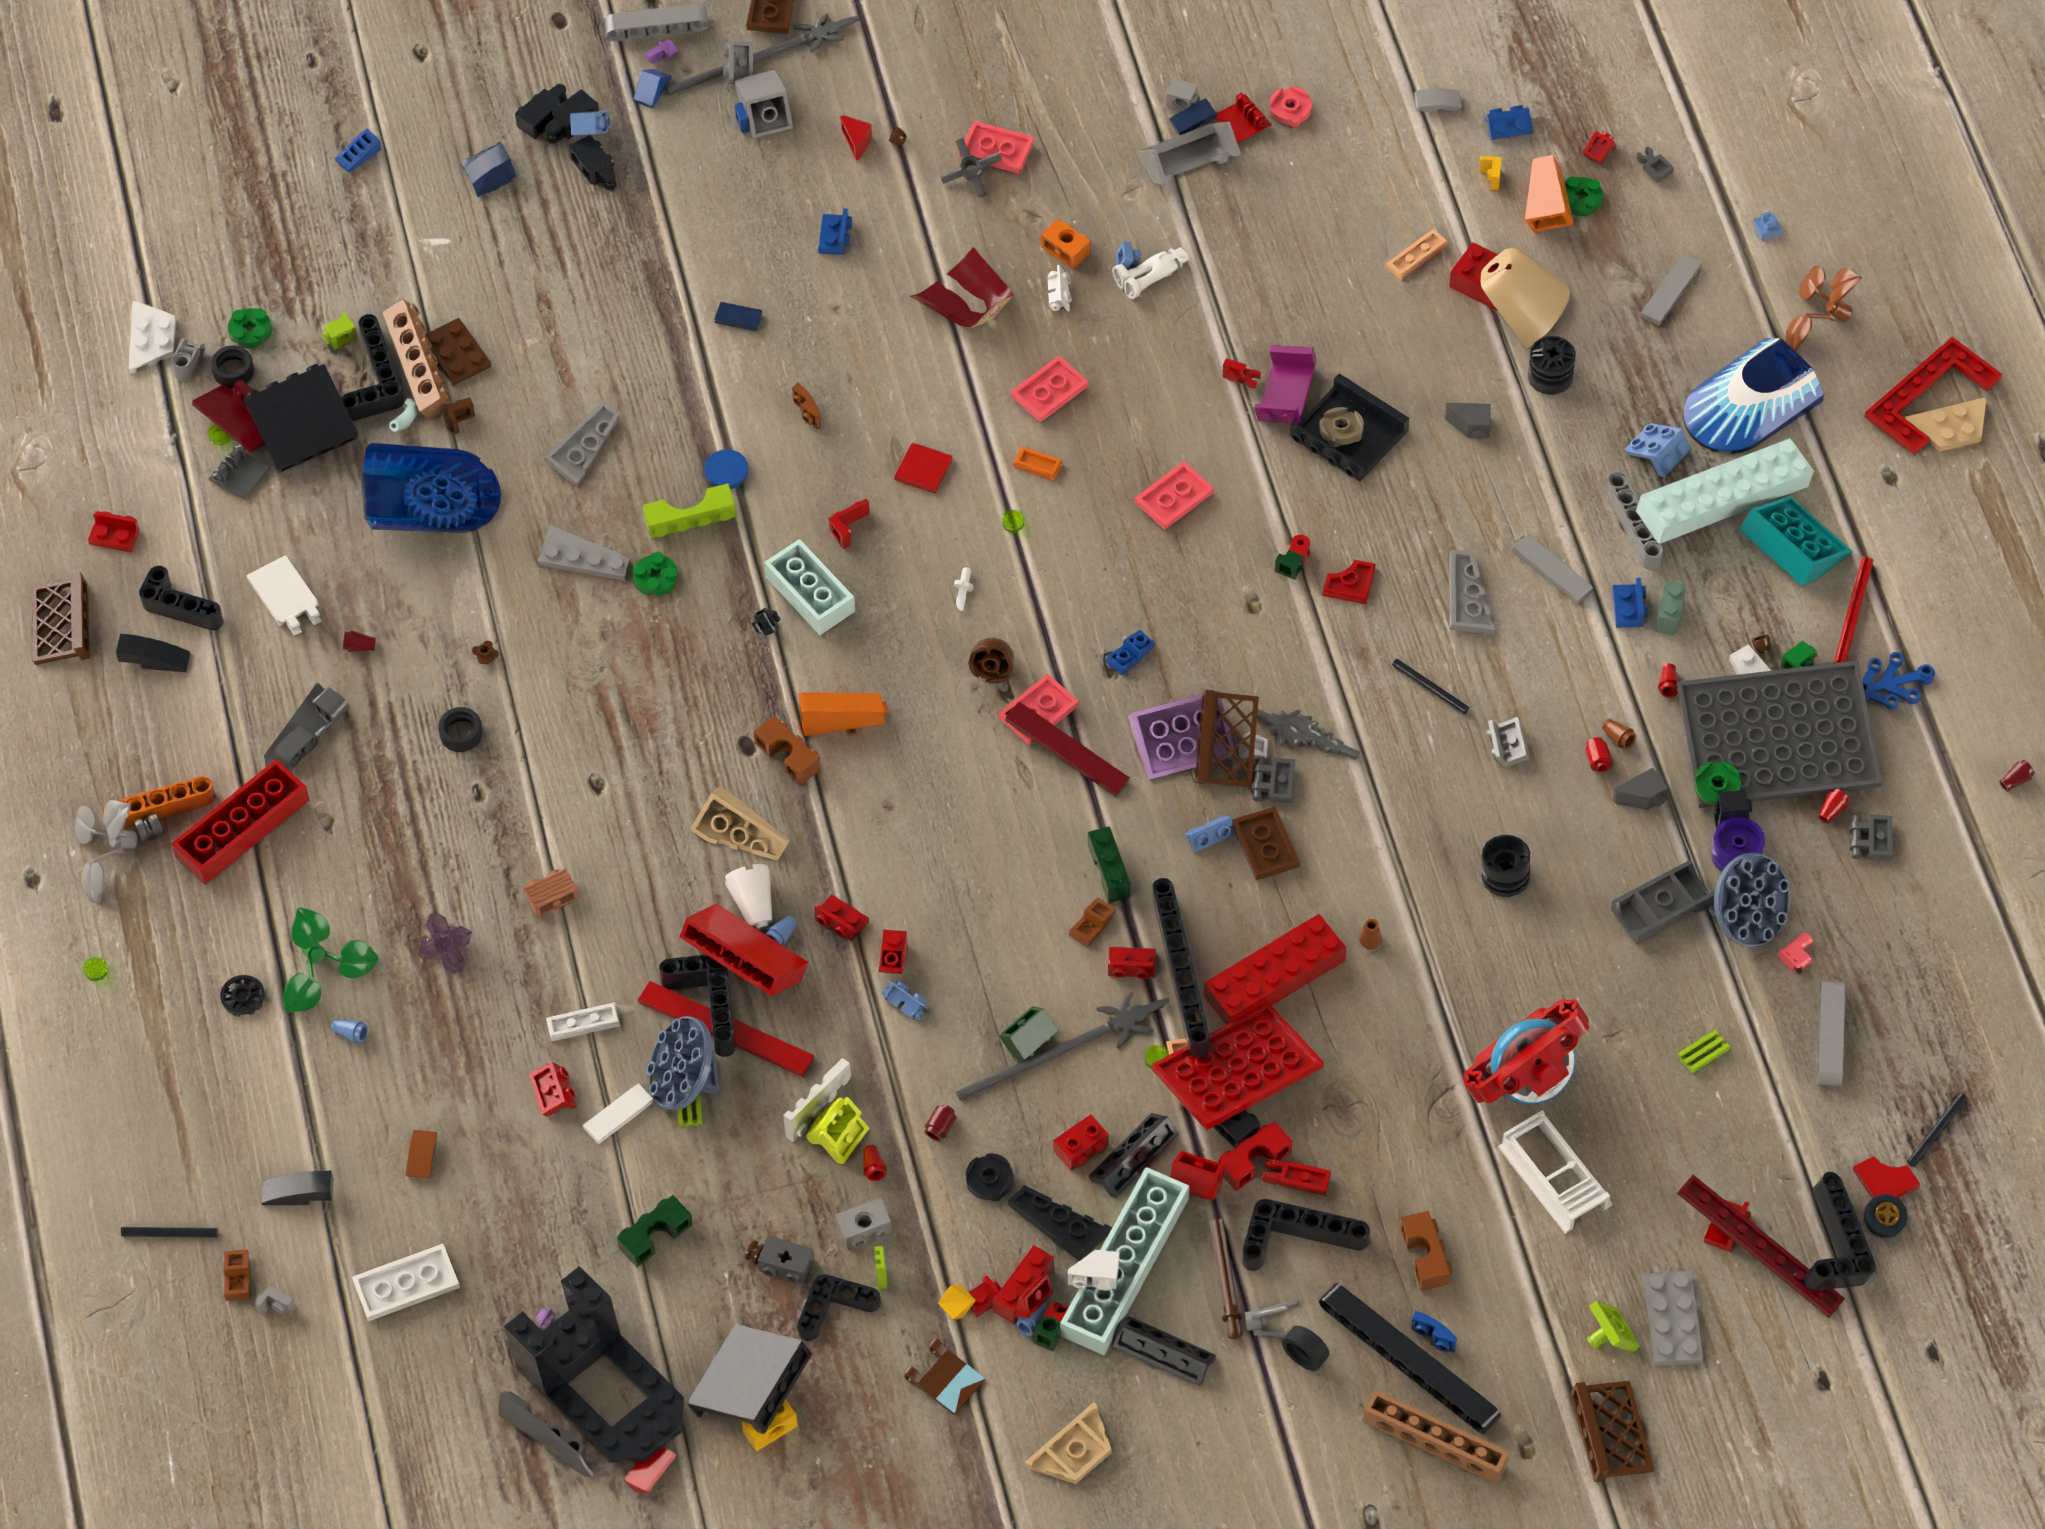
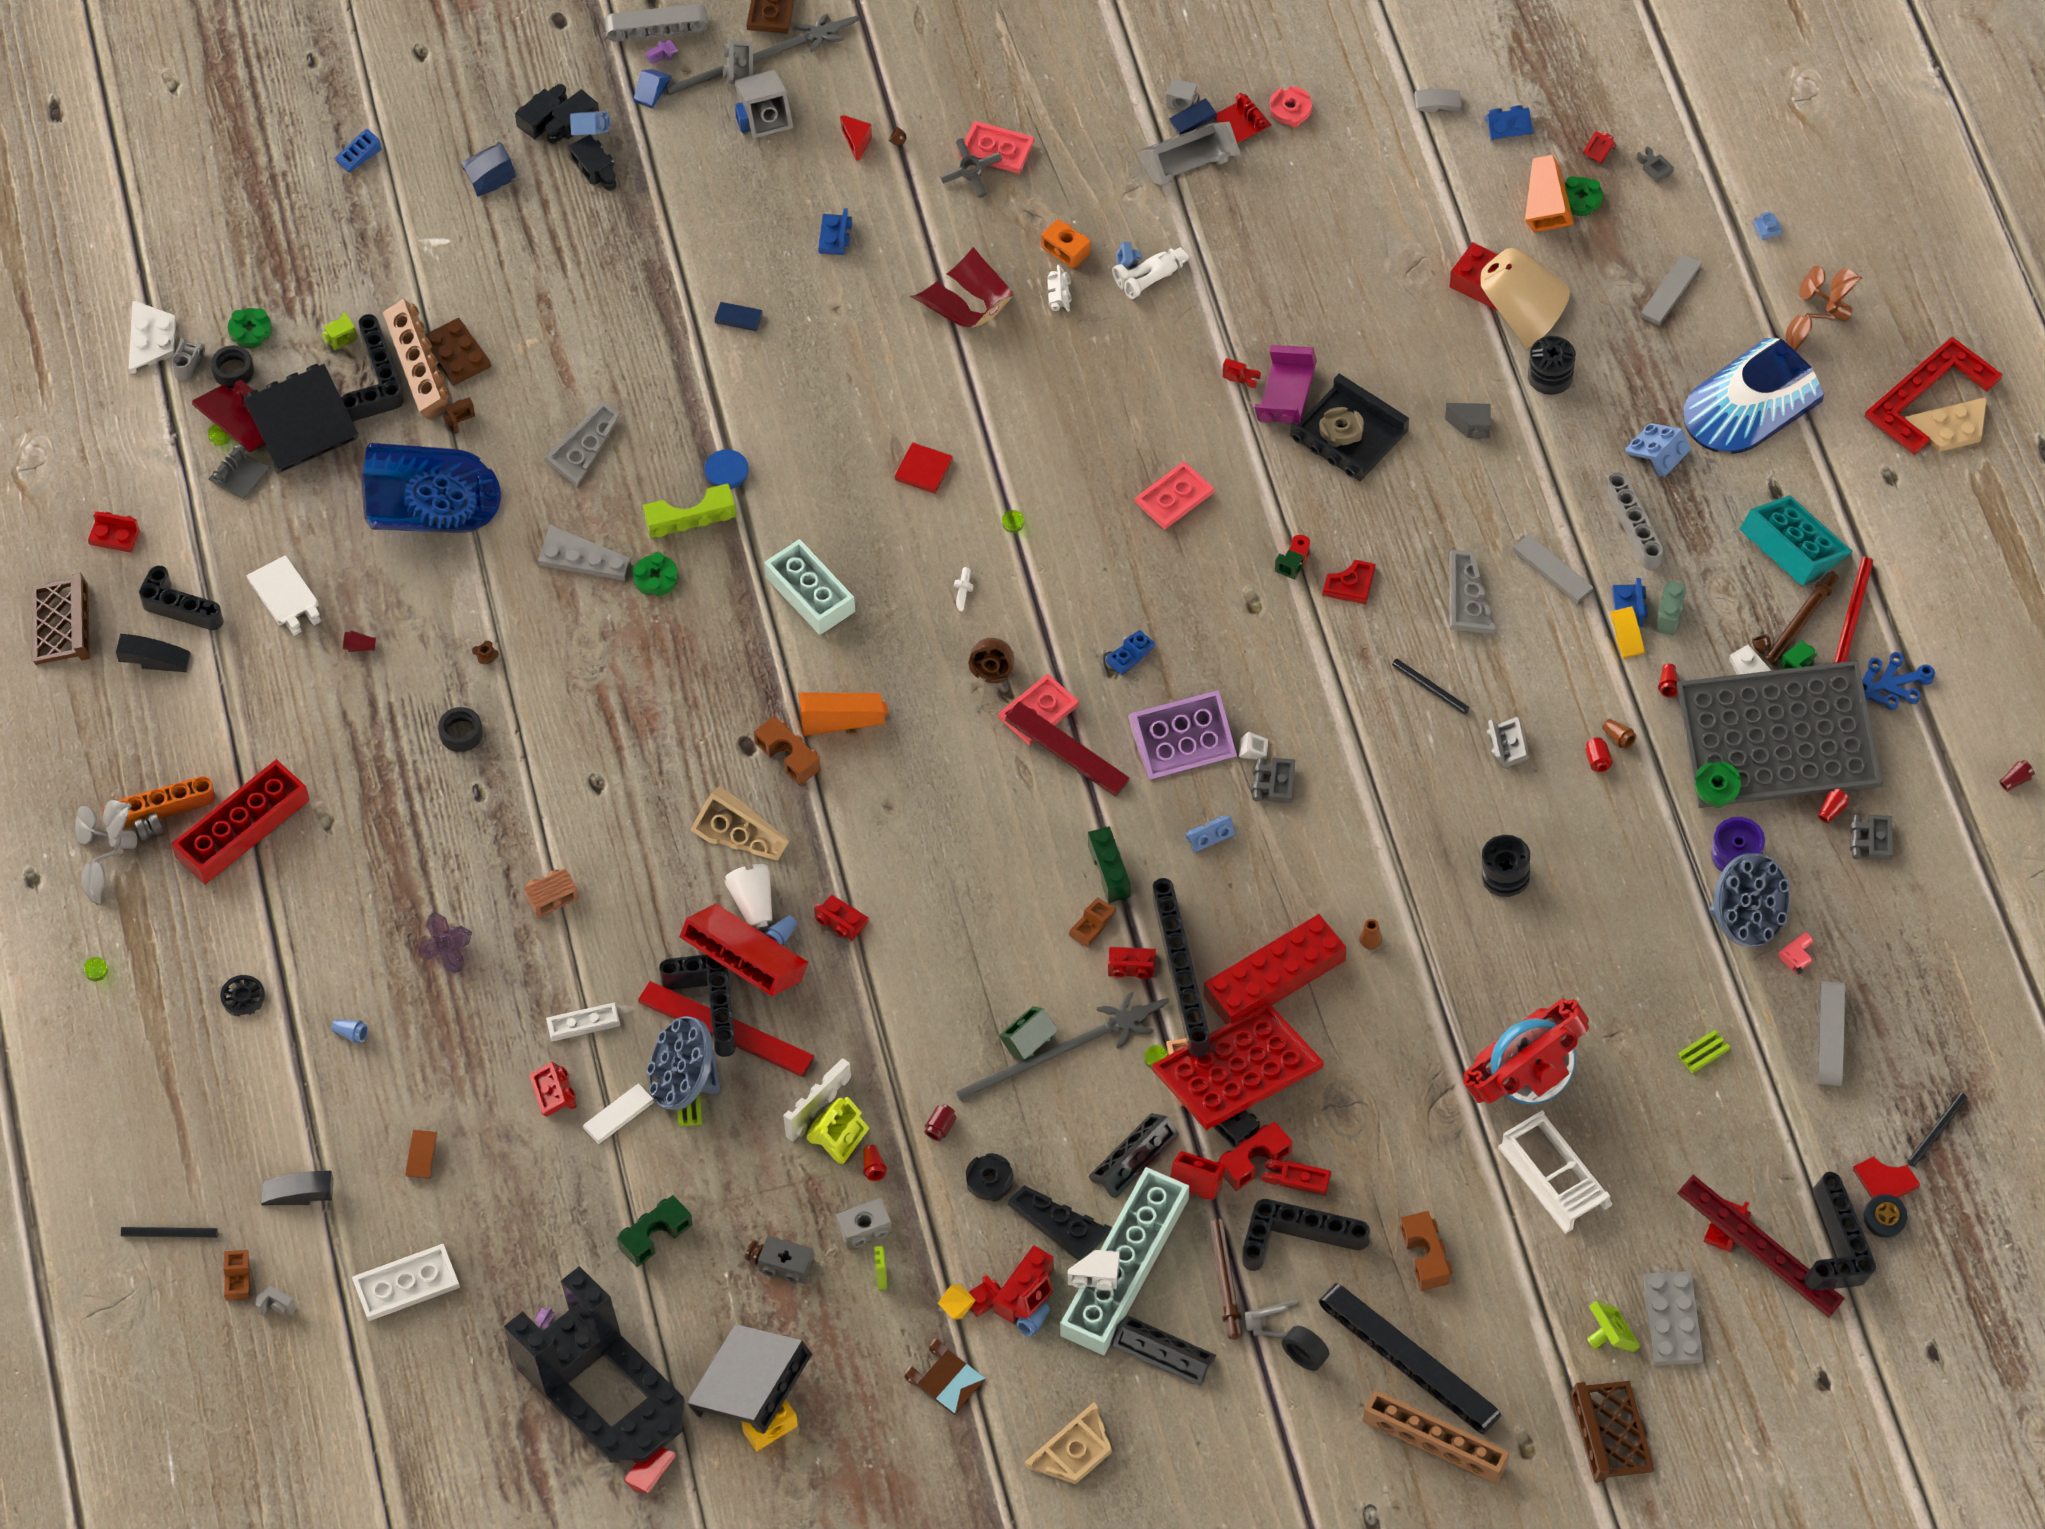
(303, 730): dark grey panel -> none
(306, 932): green plant -> none
(406, 418): light aqua arm -> none
(554, 1438): dark grey panel -> none
(766, 621): black gear -> none
(805, 401): dark orange slope -> none
(832, 1294): black beam -> none
(840, 520): red bracket -> none
(893, 951): red slope -> none
(913, 1004): medium blue hinge -> none
(1037, 463): orange tile -> none
(1048, 1328): dark green leg -> none
(1049, 388): coral plate -> none
(1081, 1142): red brick -> none
(1207, 733): reddish brown fence -> none
(1265, 843): reddish brown plate -> none
(1300, 730): dark grey piece -> none
(1417, 254): light nougat tile -> none
(1442, 1337): blue slope -> none
(1491, 166): yellow bracket -> none
(1627, 631): none -> yellow slope
(1642, 791): dark grey slope -> none
(1661, 902): dark grey piece -> none
(1724, 491): light aqua brick -> none
(1730, 805): black brick -> none
(1821, 590): none -> reddish brown axle

